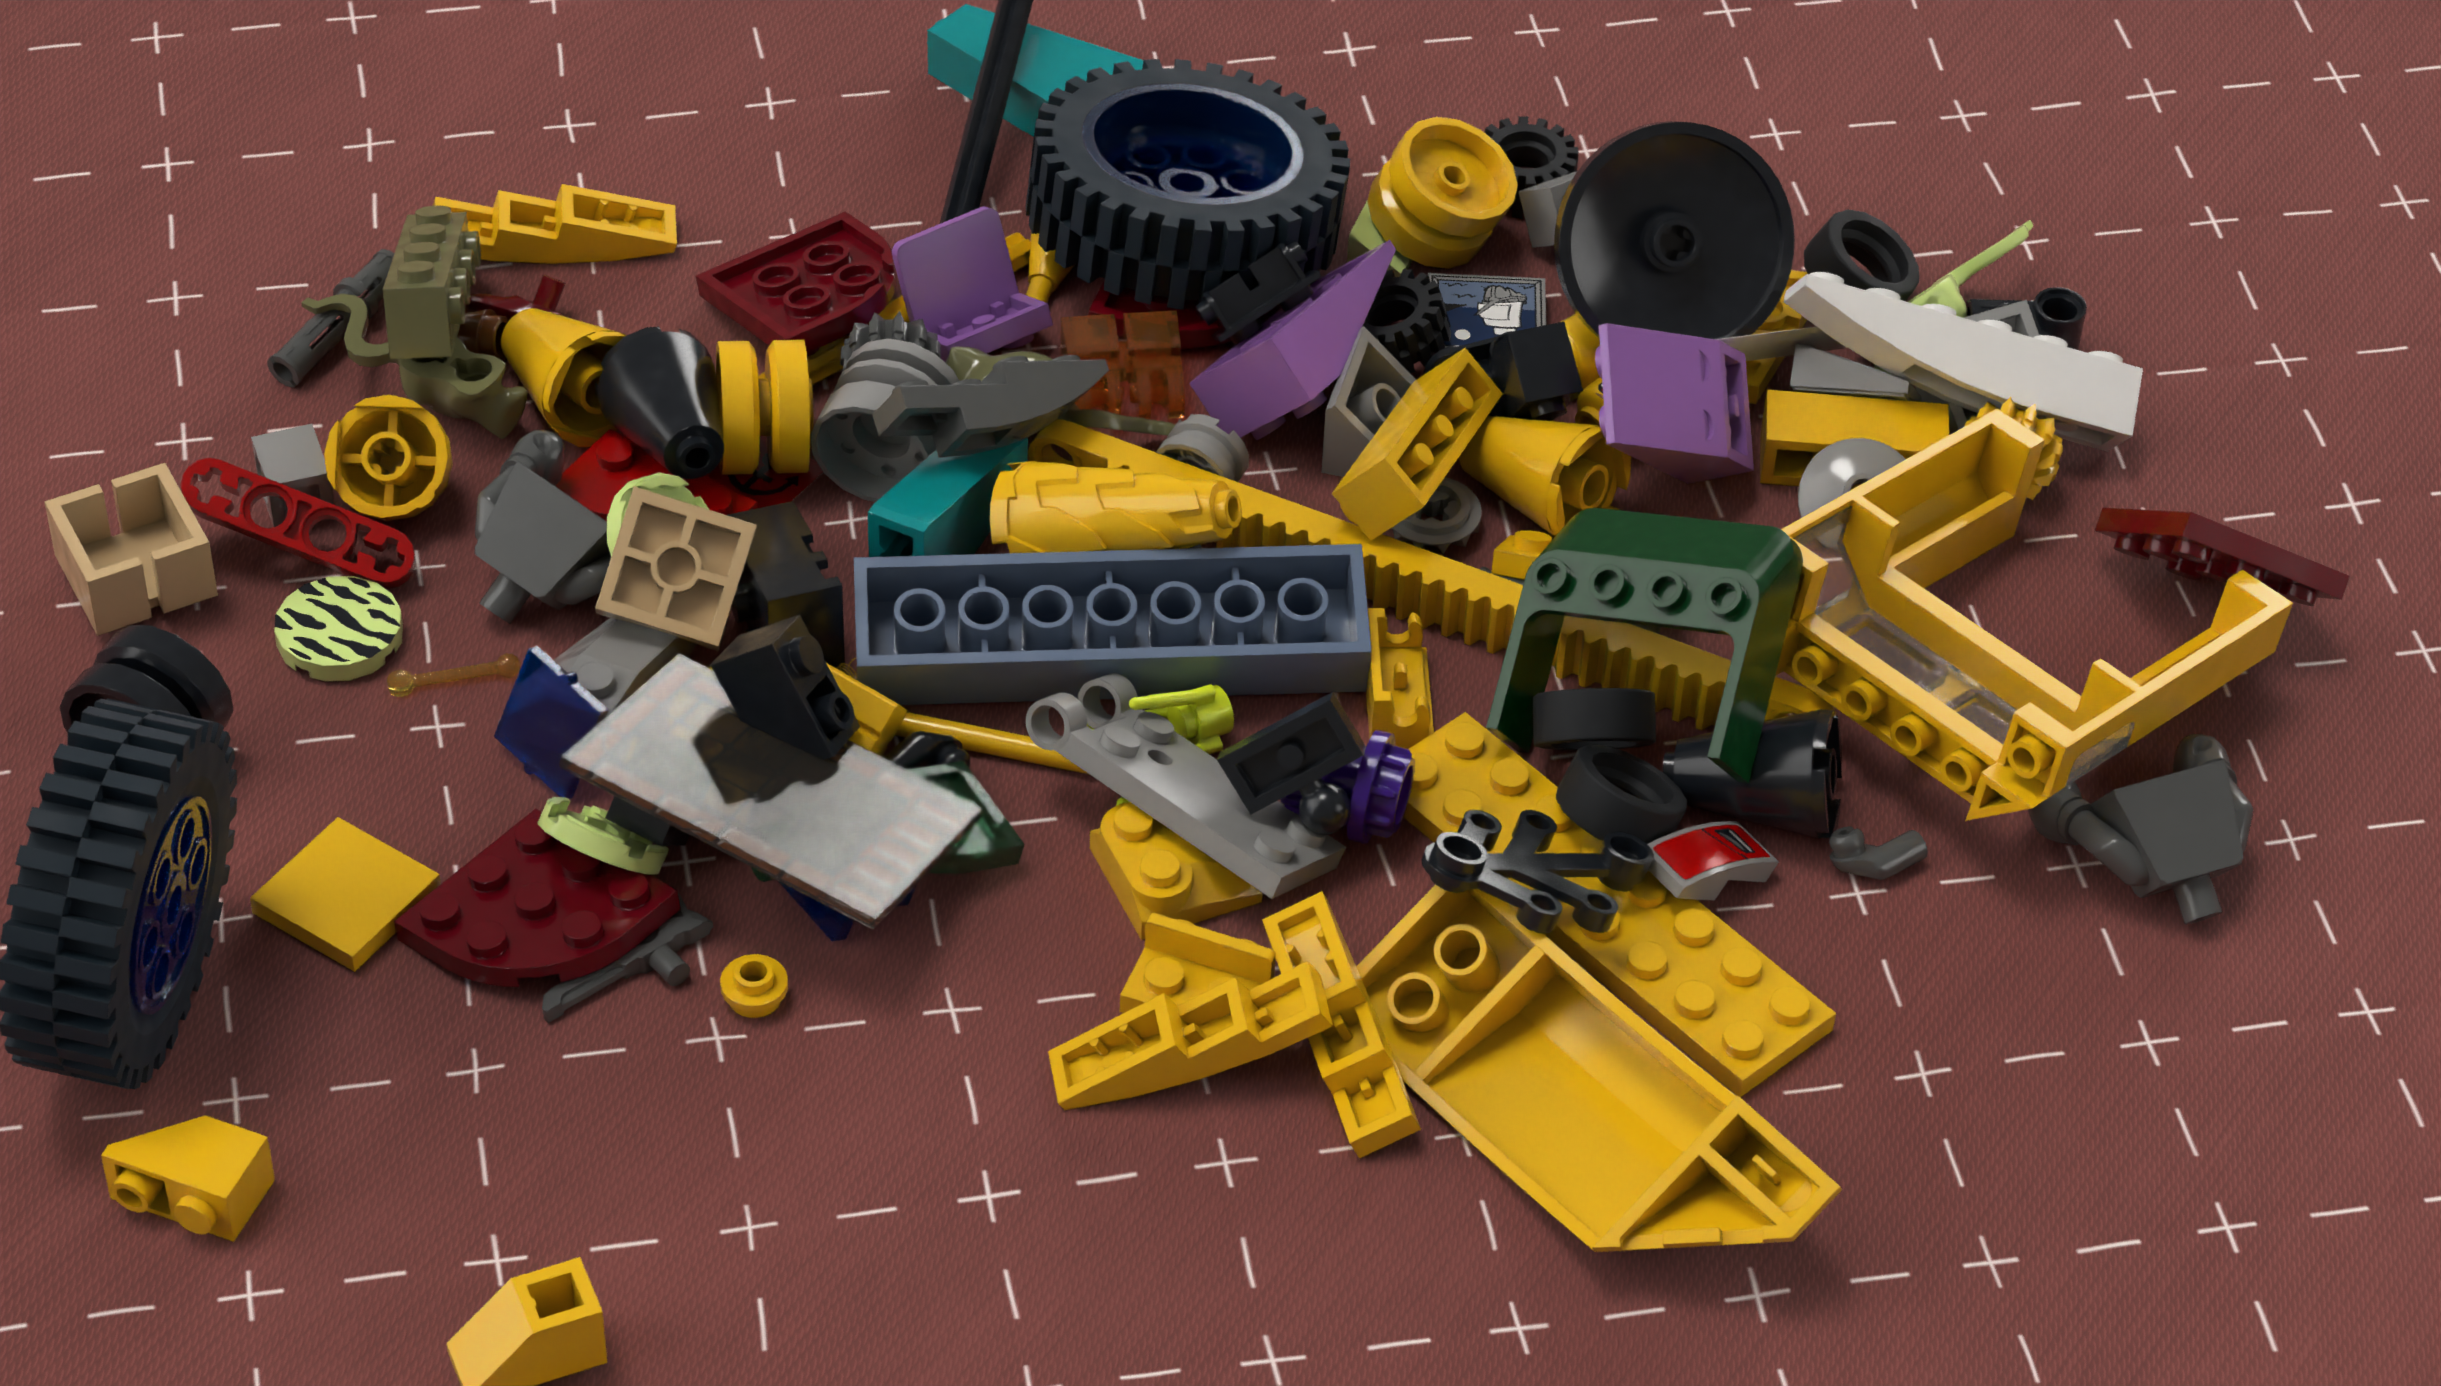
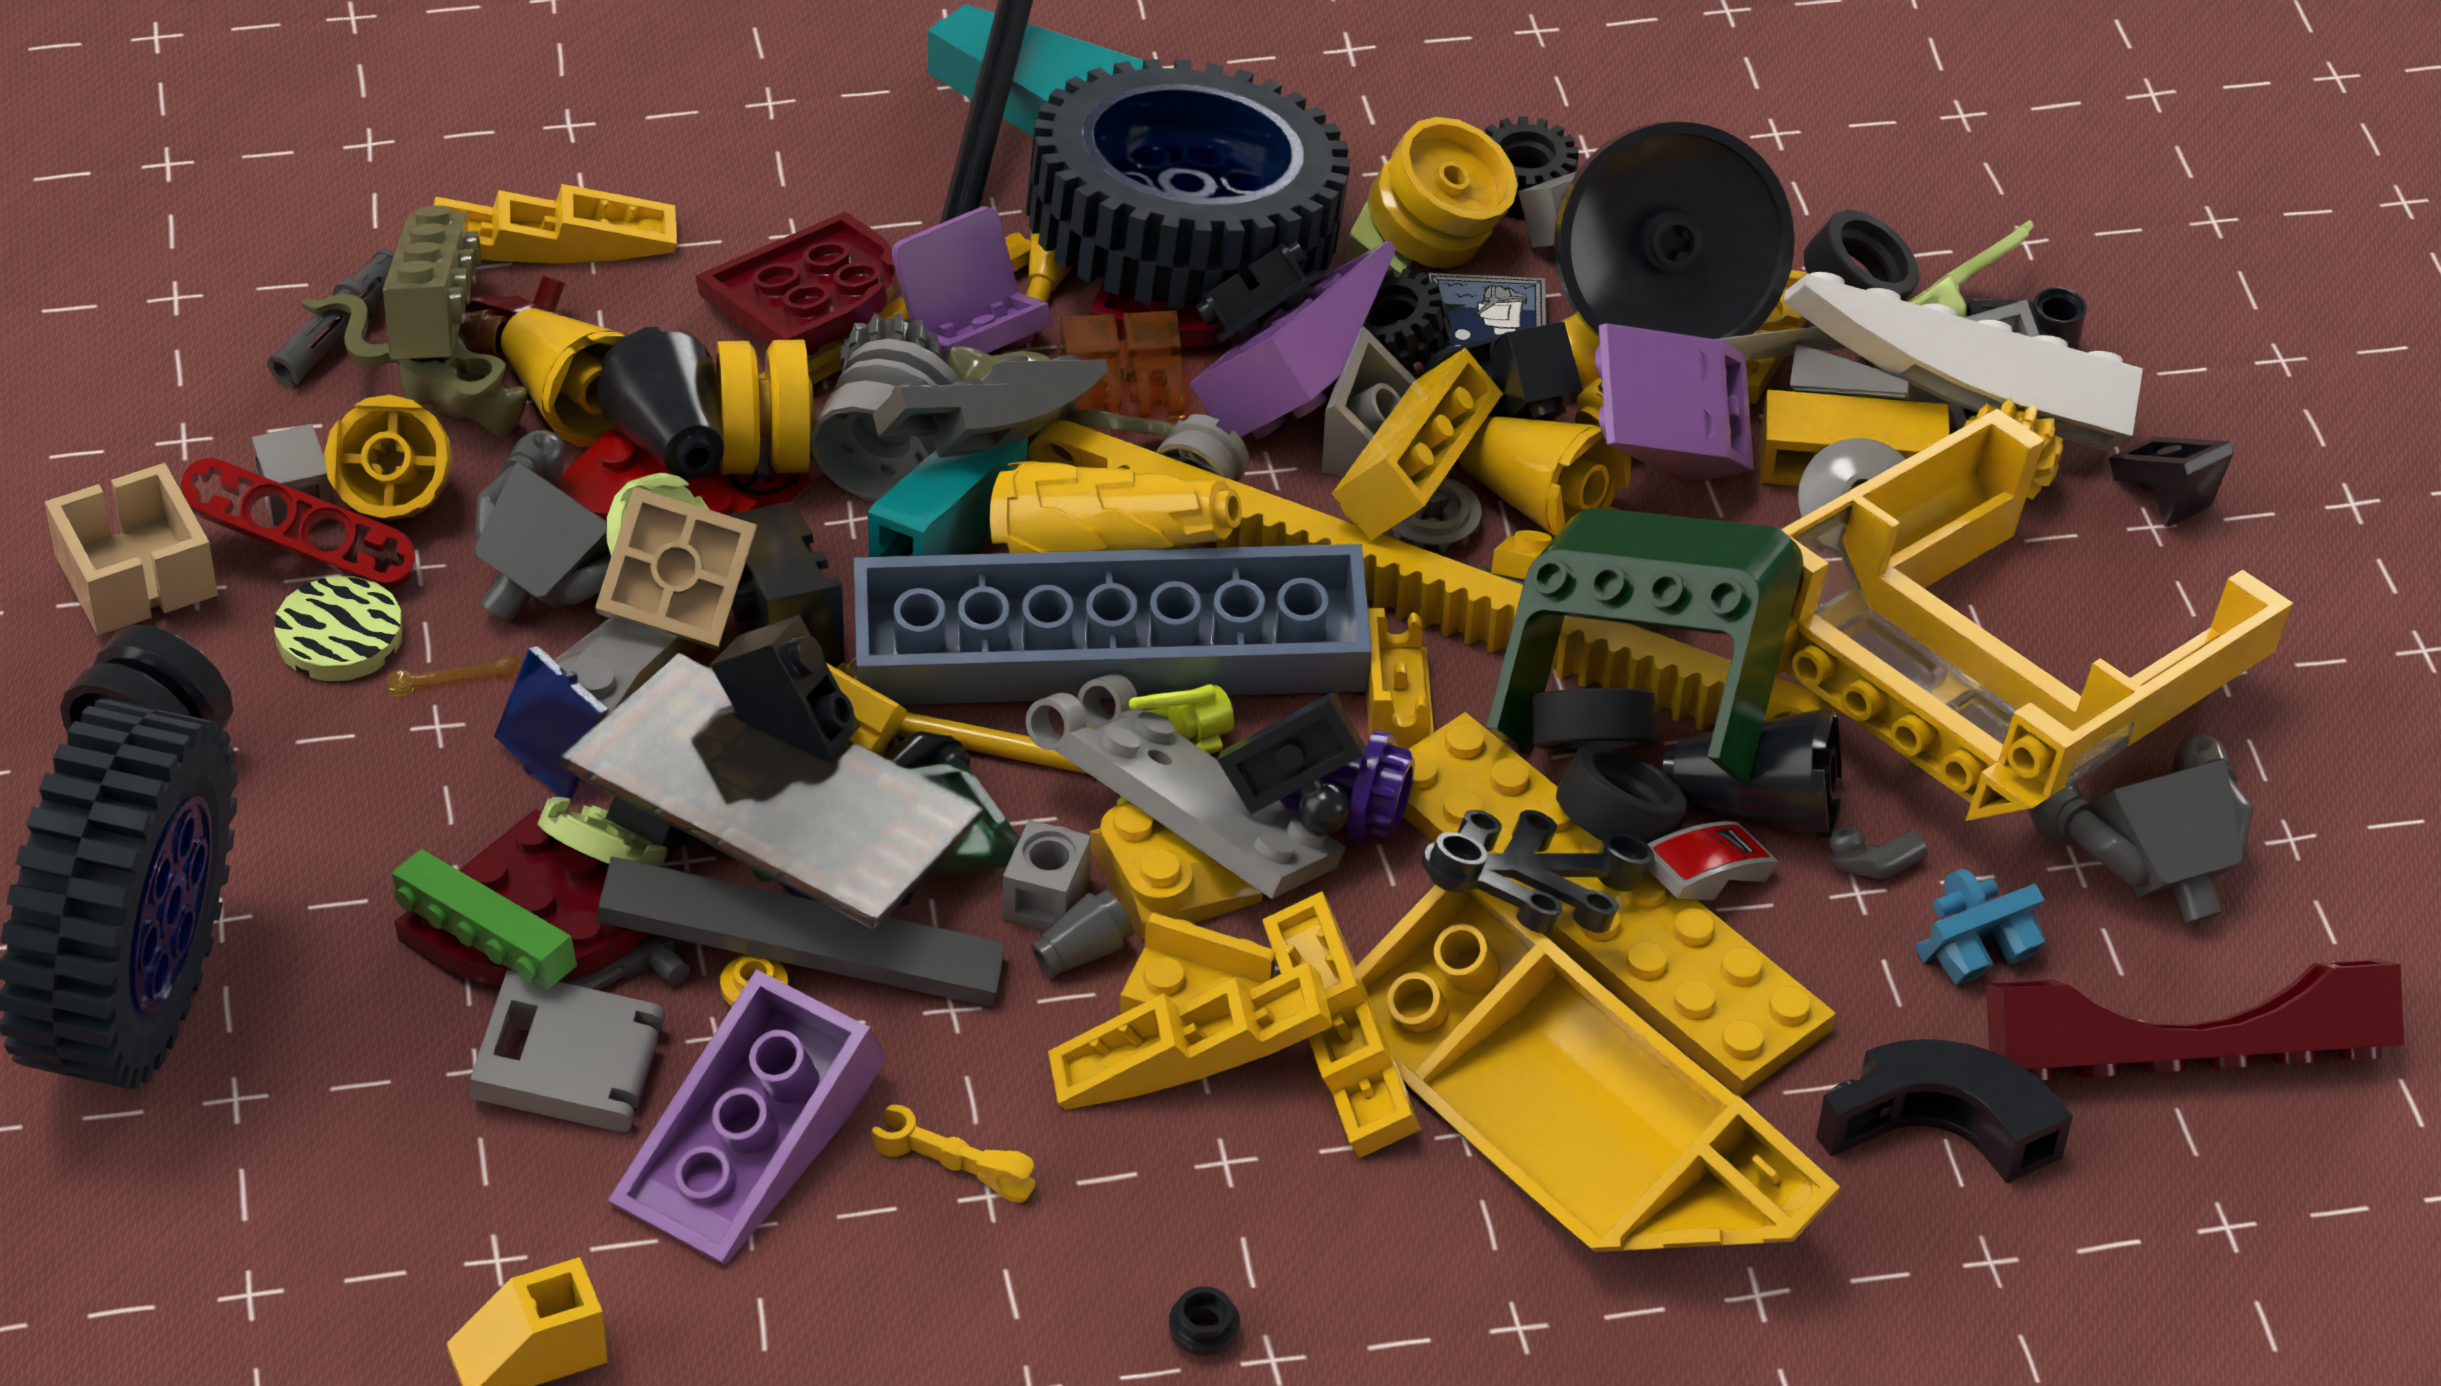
(192, 1173): yellow slope -> none
(344, 893): yellow tile -> none
(484, 919): none -> bright green piece
(576, 1053): none -> light grey container
(749, 1118): none -> medium lavender slope
(799, 932): none -> dark grey tile
(1000, 1170): none -> yellow piece
(1045, 874): none -> light grey brick
(1083, 934): none -> dark grey cone
(1209, 1307): none -> black plate
(1951, 1088): none -> black arch
(1960, 937): none -> dark azure hips
(2179, 470): none -> black slope
(2210, 549): dark red plate -> none
(2325, 1008): none -> dark red arch

